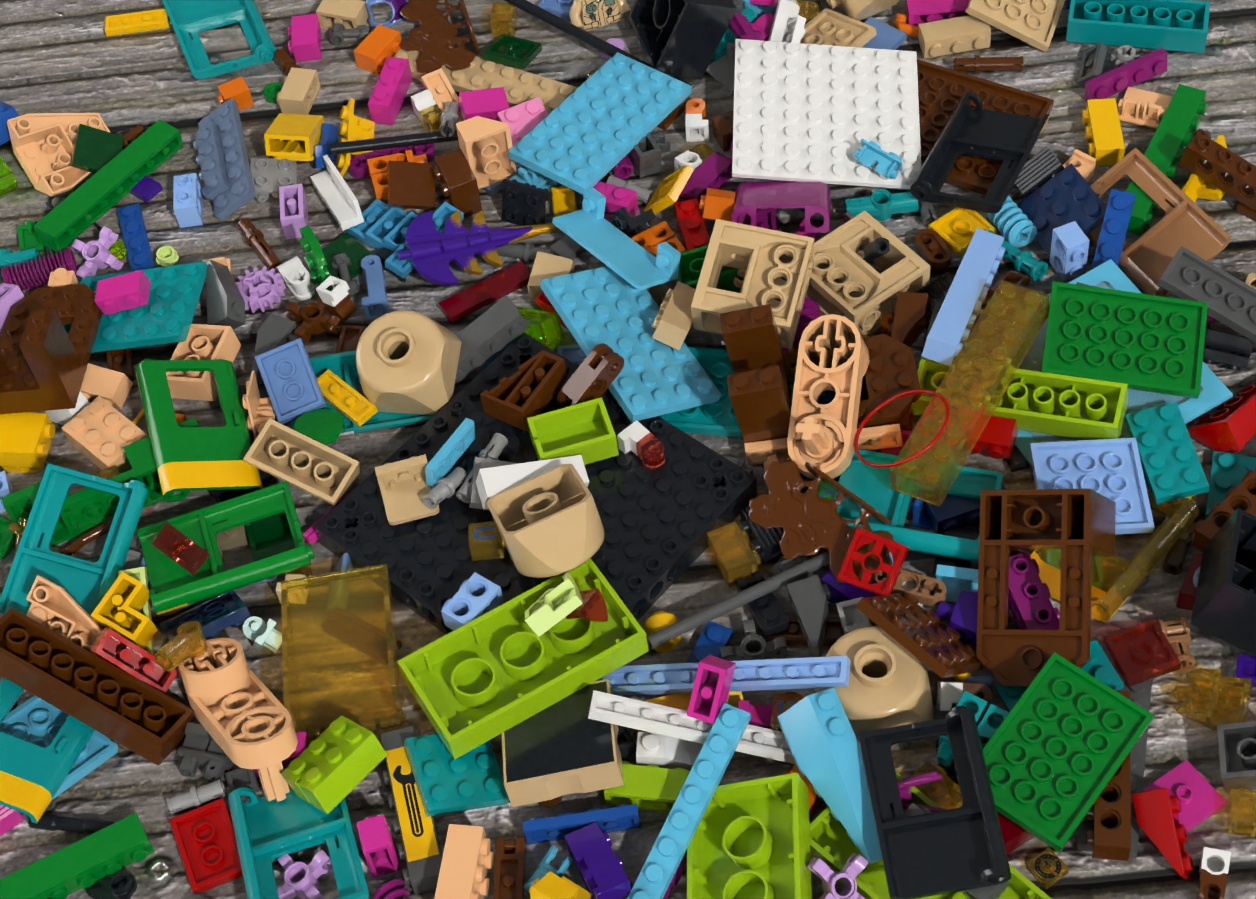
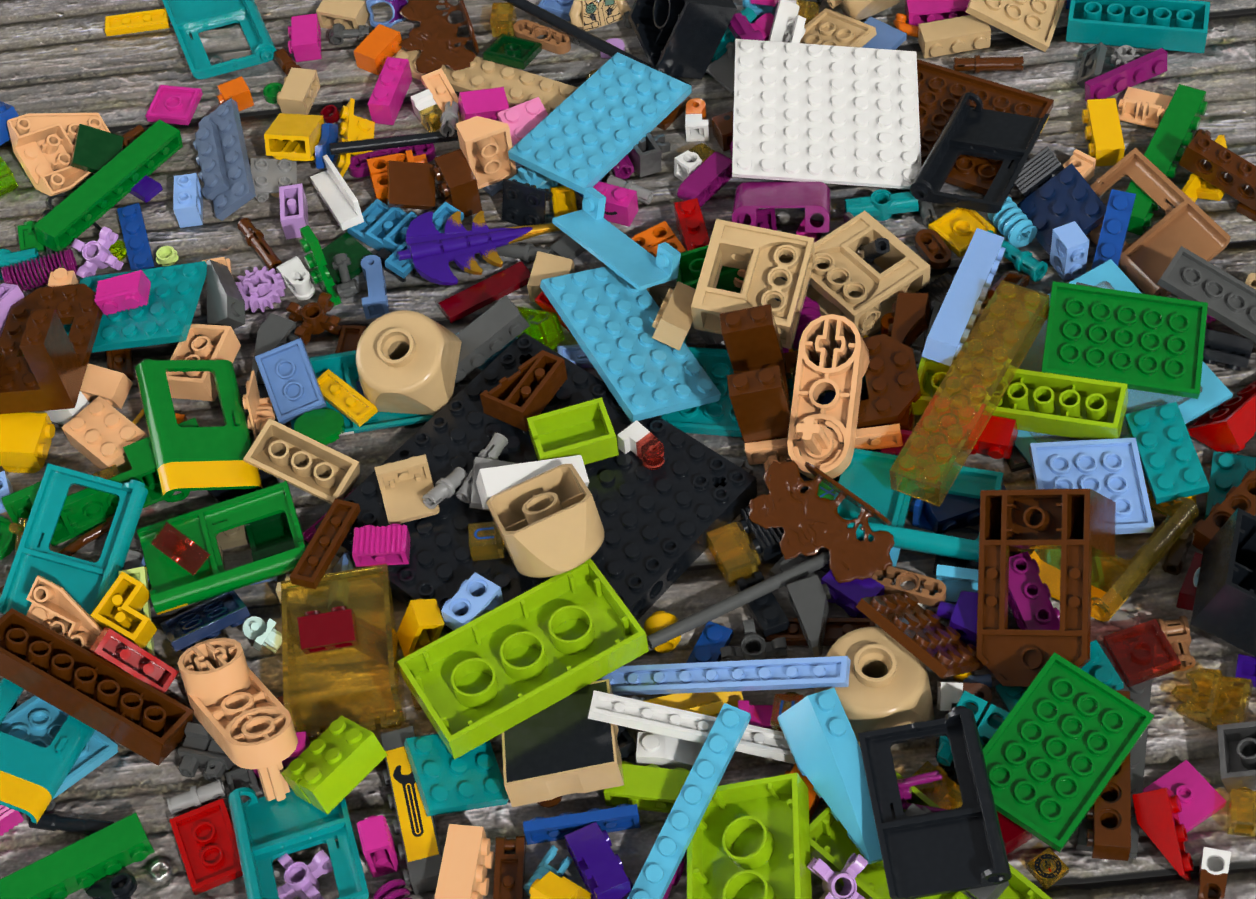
(174, 104): none -> dark pink plate
(187, 644): clear yellow piece -> none
(325, 544): none -> reddish brown plate
(327, 110): none -> dark red hinge
(328, 630): none -> dark red brick
(338, 300): leg -> none
(381, 545): none -> dark pink brick
(420, 625): none -> yellow brick
(450, 452): medium azure tile -> none
(553, 605): yellowish green slope -> none
(554, 42): none -> medium nougat beam
(591, 377): reddish brown piece -> none
(593, 607): clear red tile -> none
(632, 226): black bracket -> none
(669, 190): yellow plate -> none
(710, 688): dark pink brick -> none
(717, 204): orange brick -> none
(851, 617): light grey bracket -> none
(864, 537): red piece -> none
(887, 162): medium azure hinge -> none
(918, 453): red piece -> none

